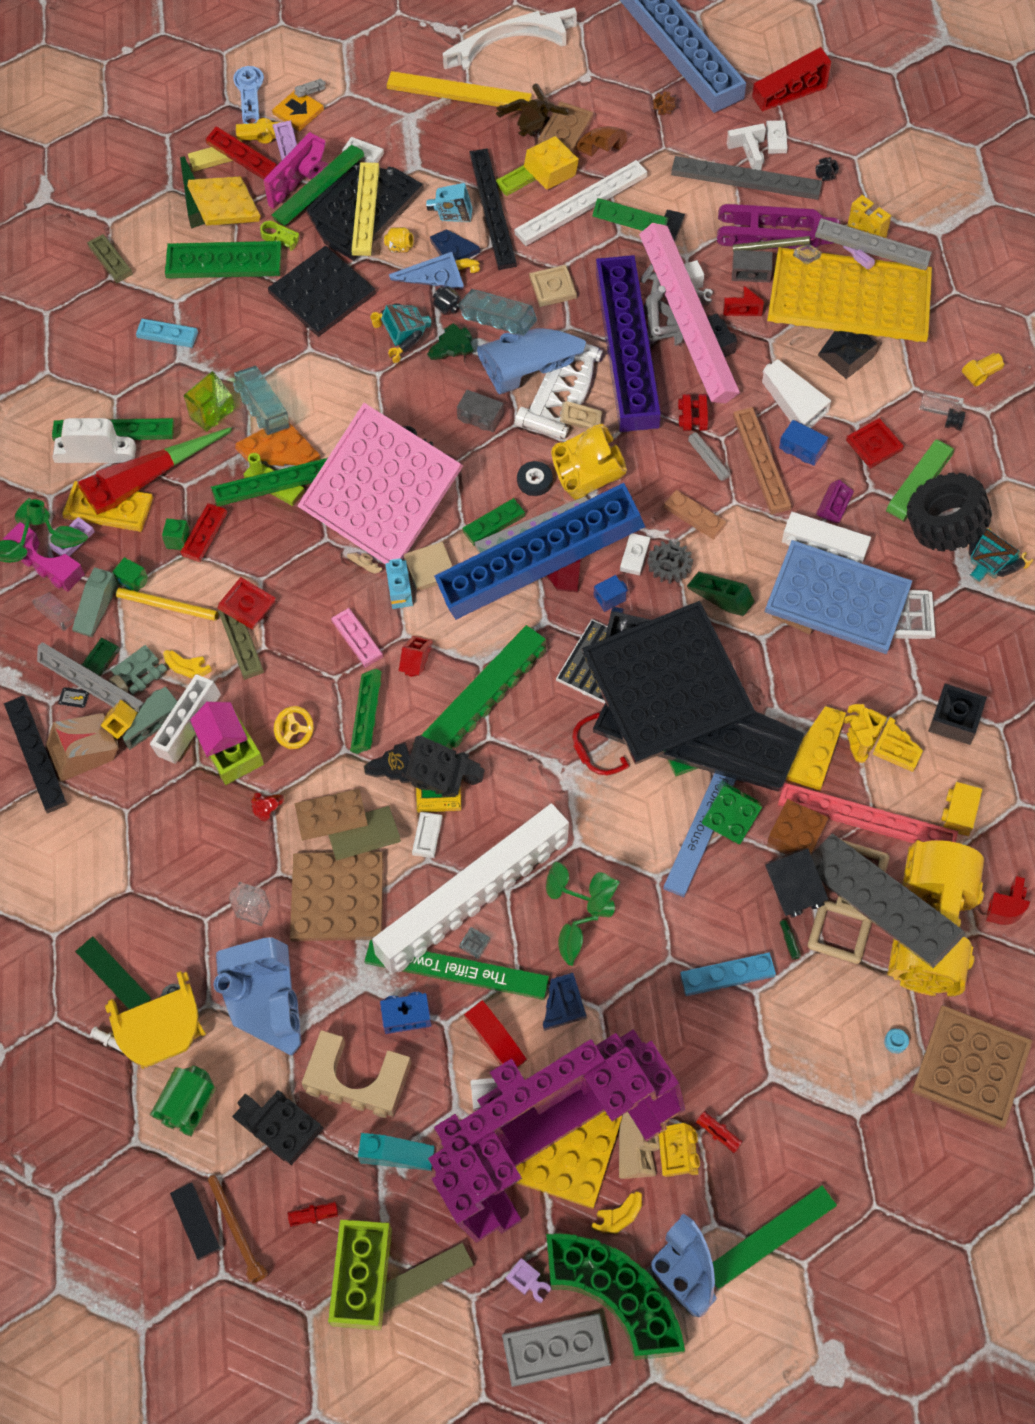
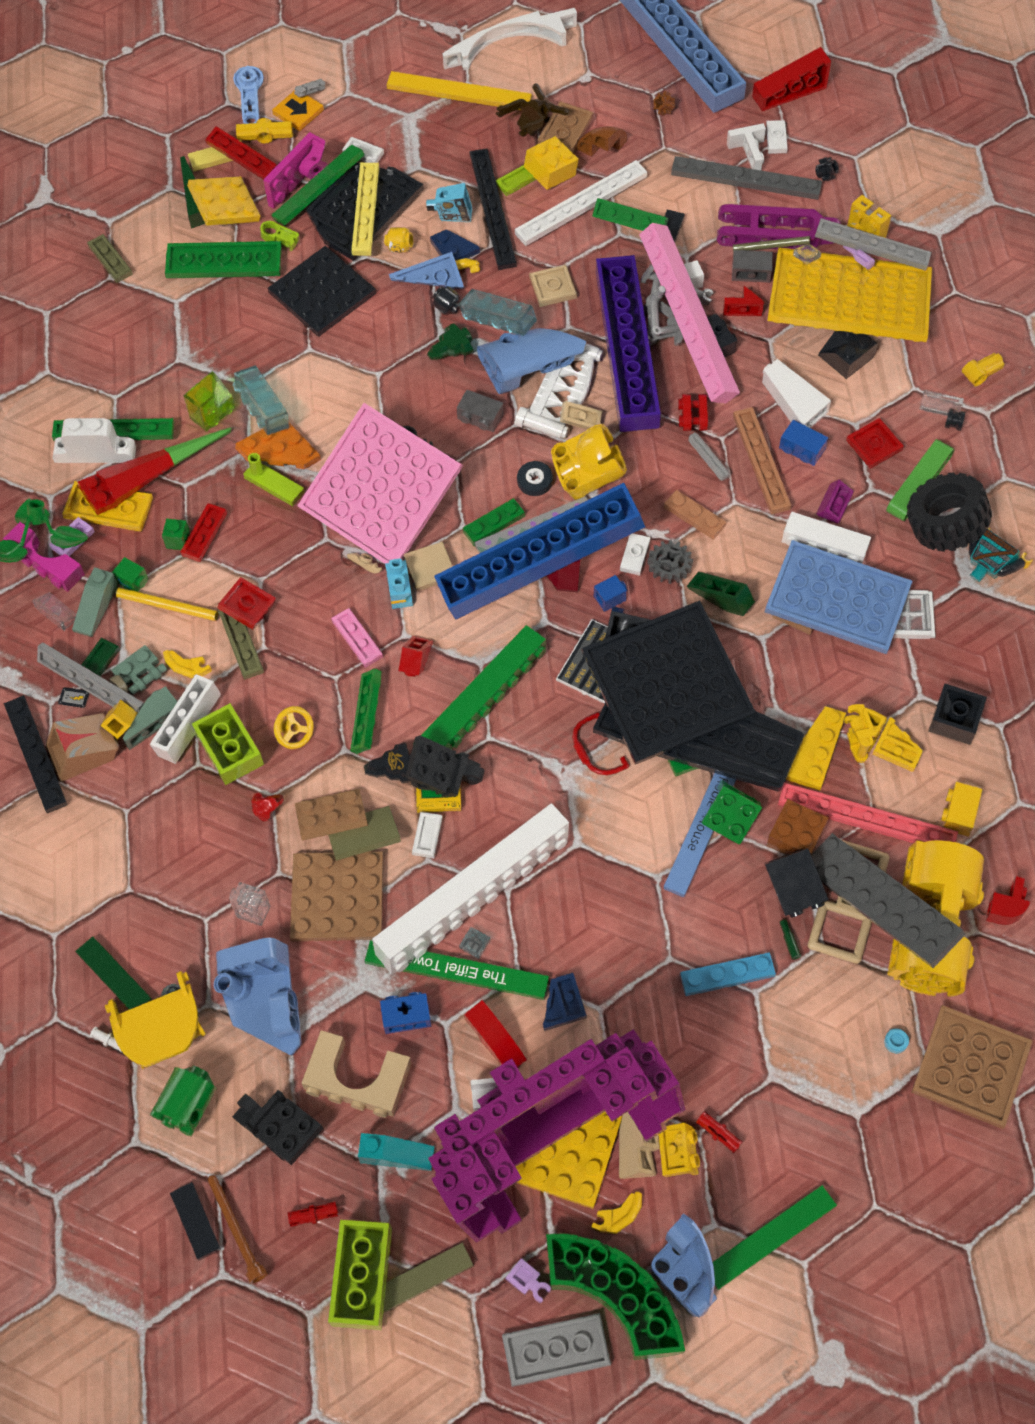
(167, 333): medium azure tile -> none
(217, 727): dark pink slope -> none
(266, 483): green tile -> none
(284, 137): lavender plate -> none
(403, 326): torso -> none
(599, 905): green plant -> none

